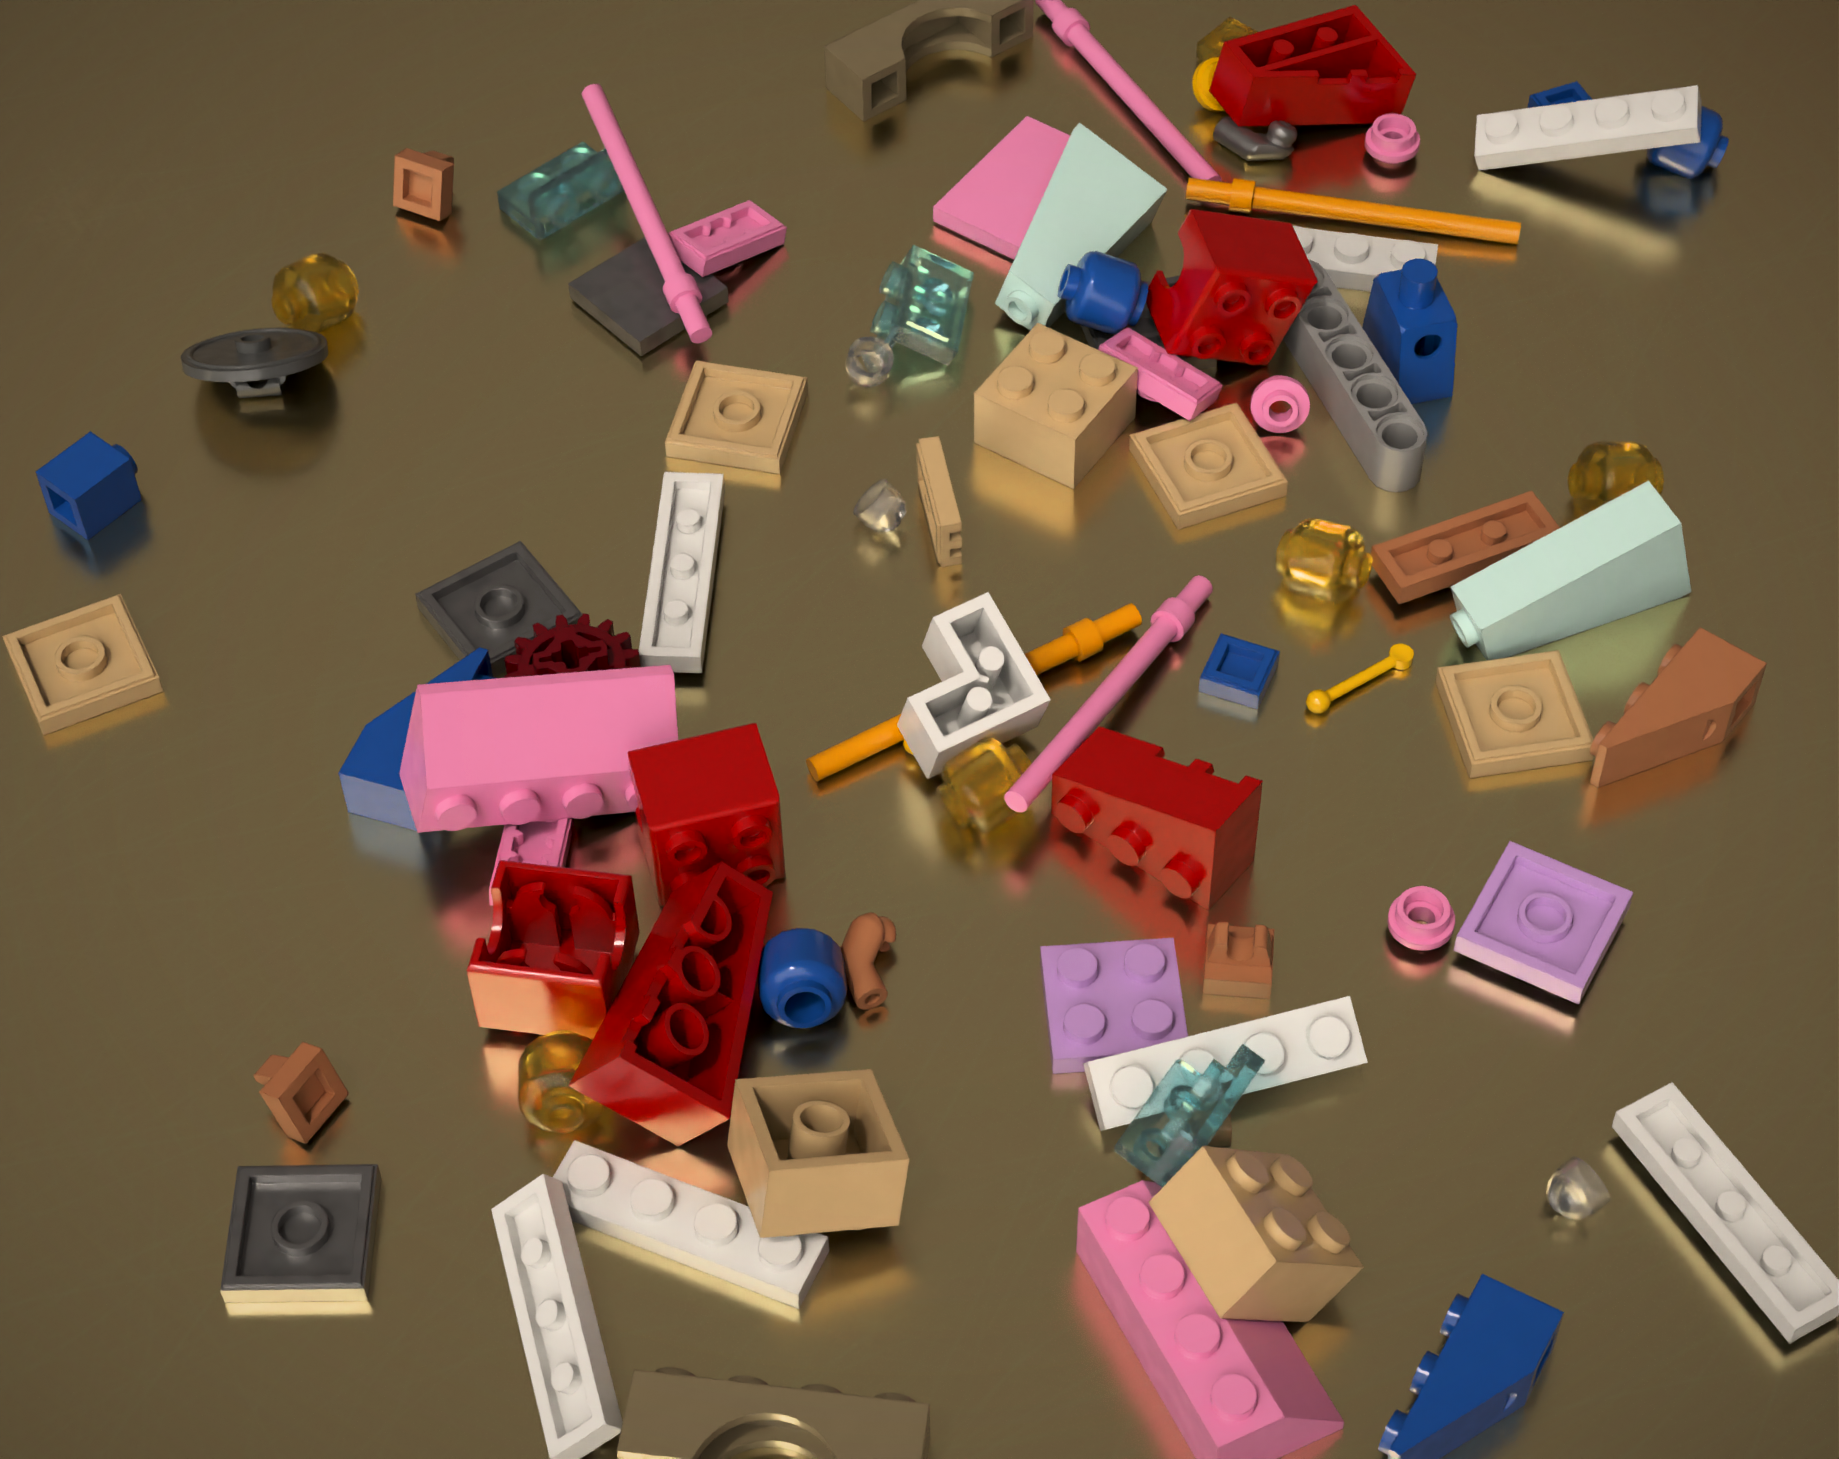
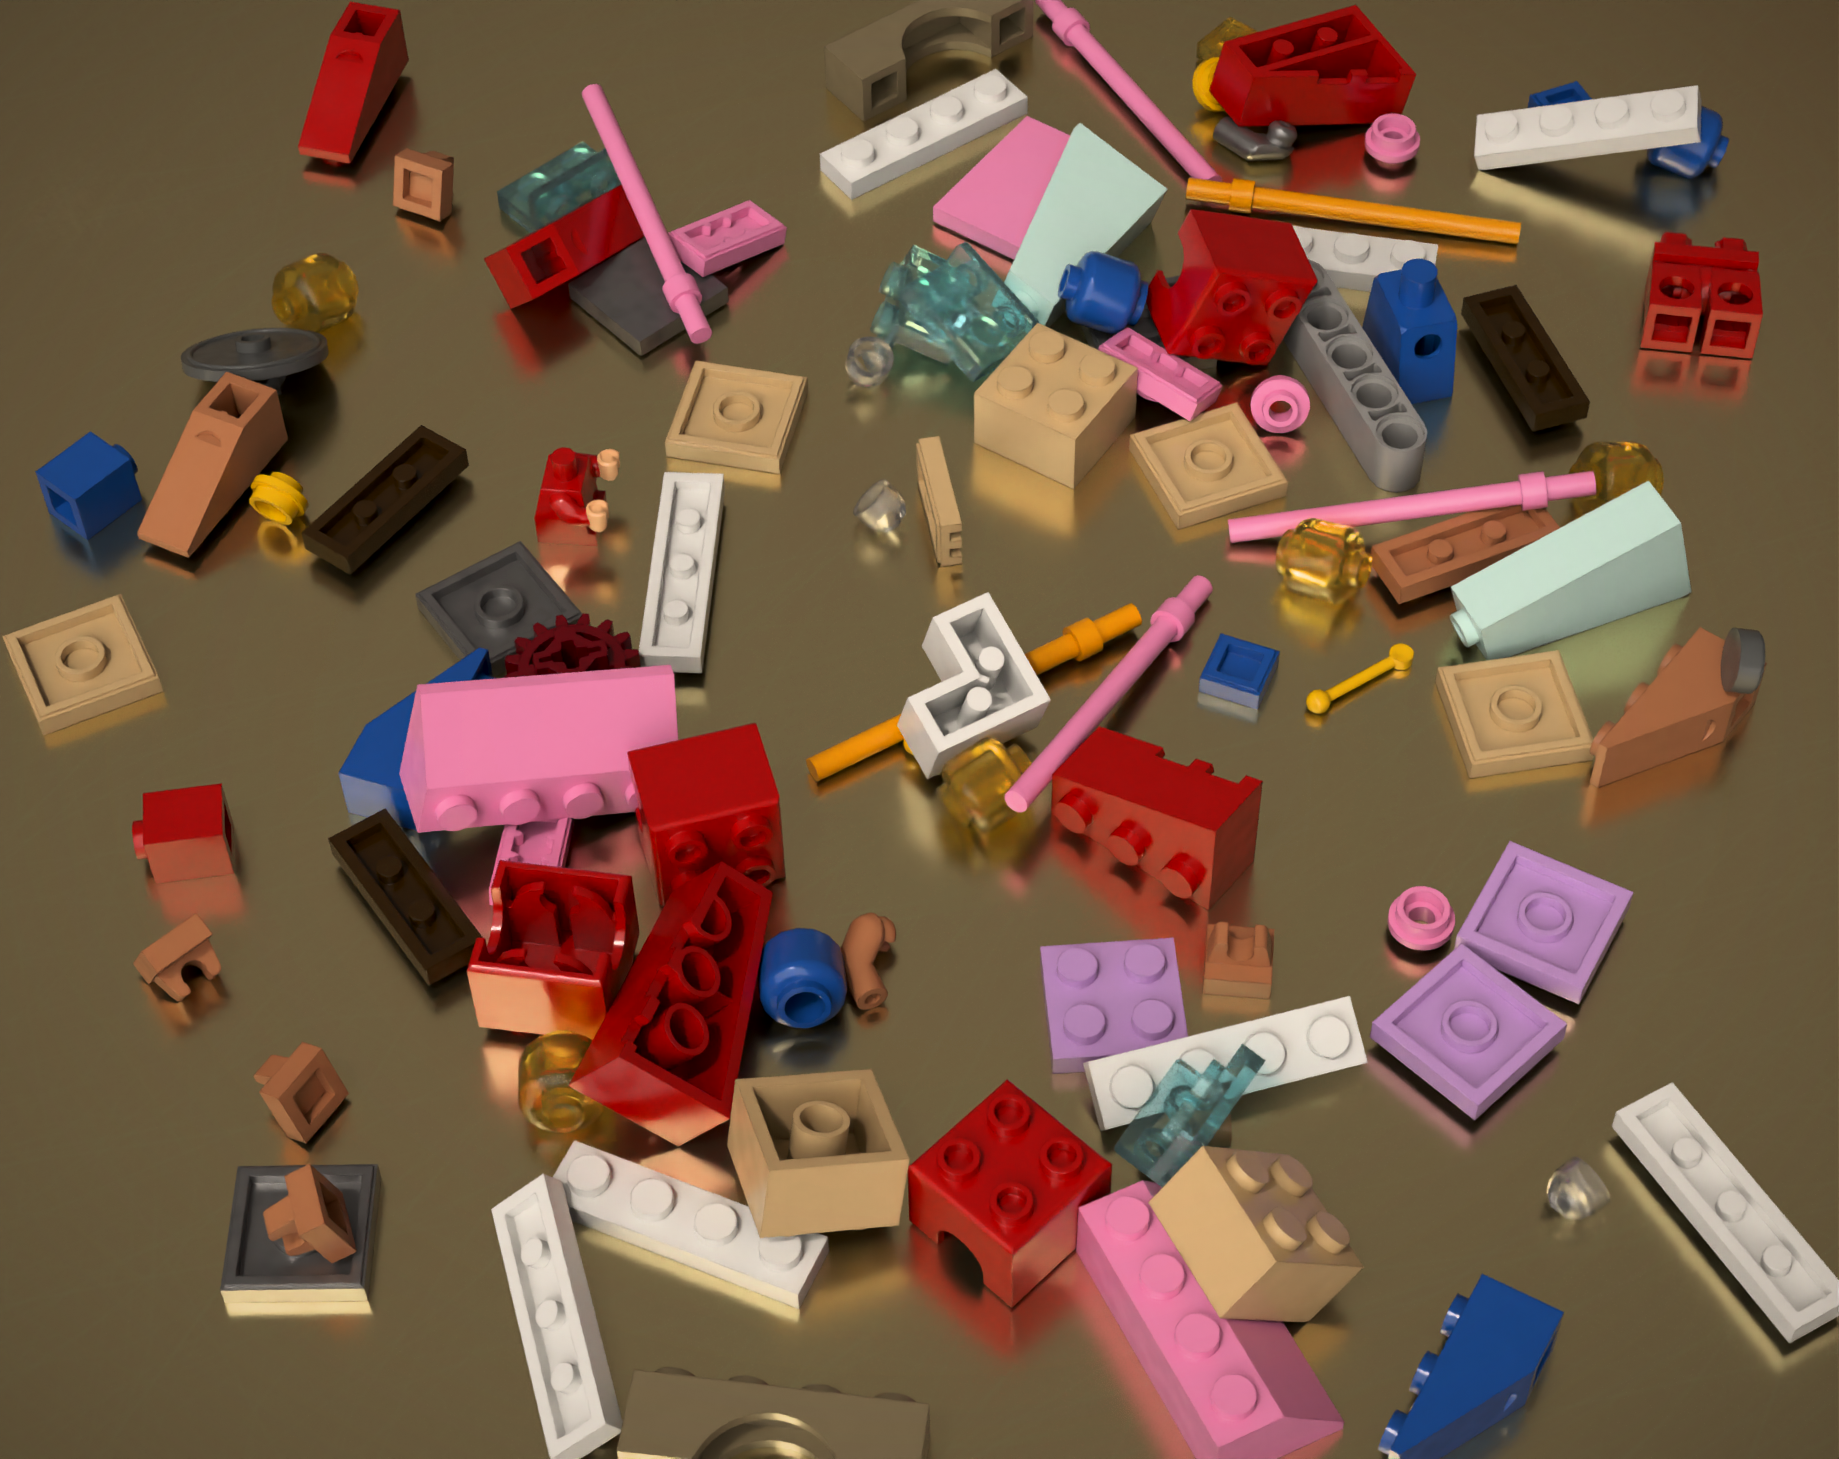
(178, 948): none -> nougat tile
(185, 833): none -> red brick
(215, 461): none -> nougat slope
(278, 497): none -> yellow plate
(311, 1217): none -> nougat tile
(354, 81): none -> red slope
(385, 499): none -> dark brown plate
(406, 895): none -> dark brown plate
(564, 247): none -> red slope
(569, 502): none -> red piece
(923, 134): none -> white plate
(969, 312): none -> clear light blue bracket
(1007, 1189): none -> red piece
(1468, 1031): none -> lavender plate
(1525, 358): none -> dark brown plate
(1530, 492): none -> bright pink bar
(1703, 282): none -> red hips
(1742, 661): none -> dark grey tile

